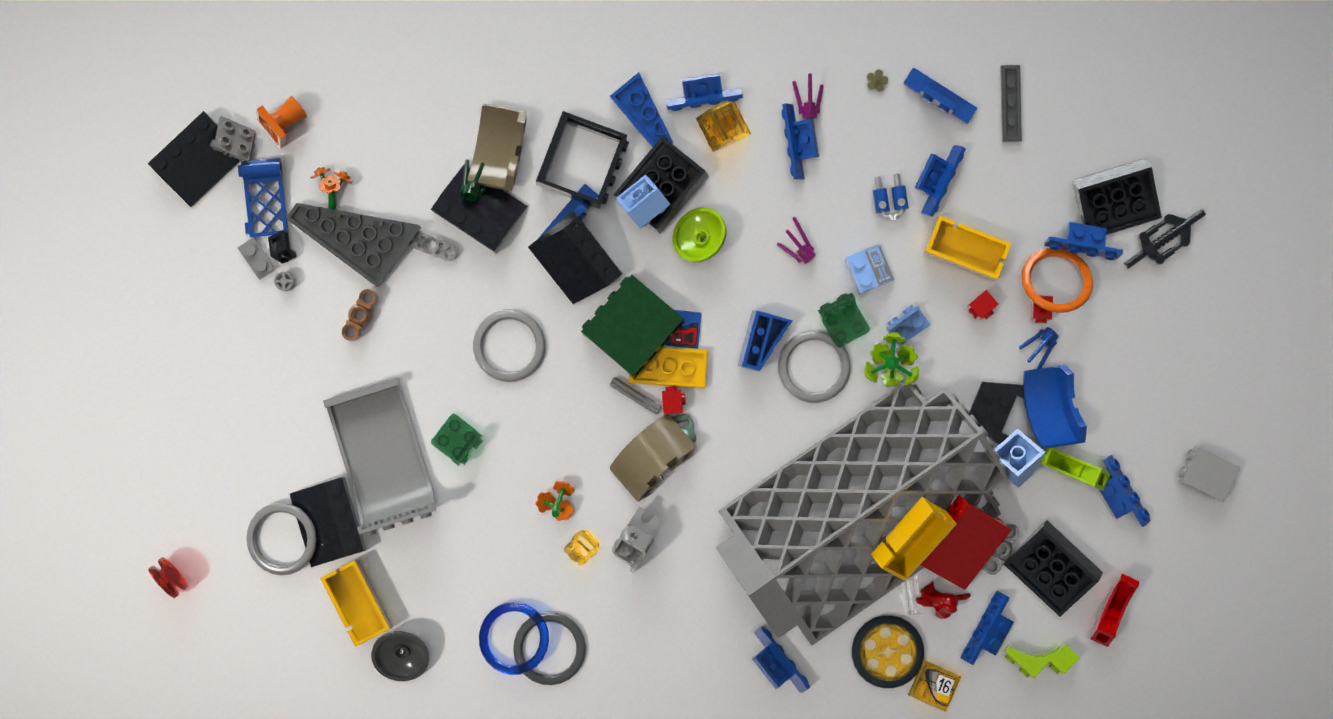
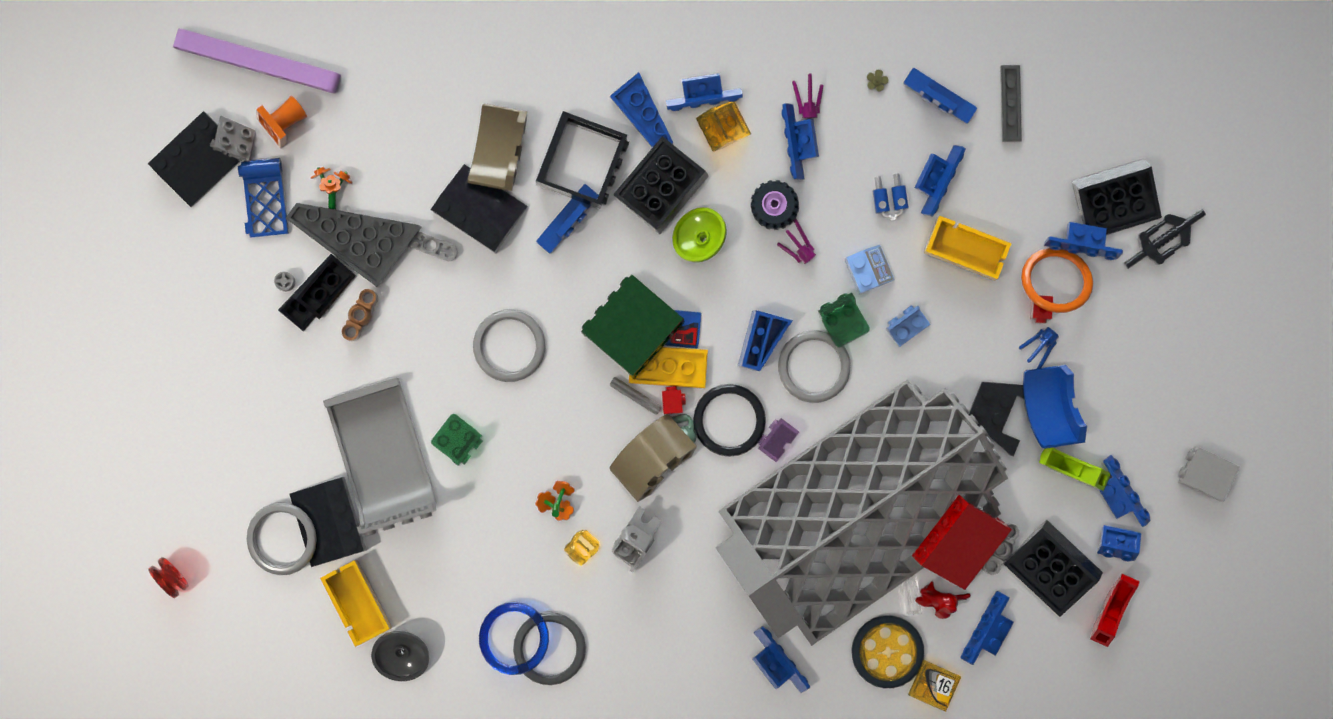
(256, 60): none -> lavender beam
(256, 258): light grey plate -> none
(280, 247): black bracket -> none
(317, 293): none -> black slope
(471, 190): dark green plant -> none
(574, 259): black slope -> none
(643, 201): light blue slope -> none
(727, 389): none -> black wedge
(773, 443): none -> clear purple brick
(774, 205): none -> black wheel
(883, 354): lime plant -> none
(913, 539): yellow piece -> none
(982, 306): red brick -> none
(1020, 457): light blue slope -> none
(1031, 665): lime arch -> none
(1119, 543): none -> blue bracket

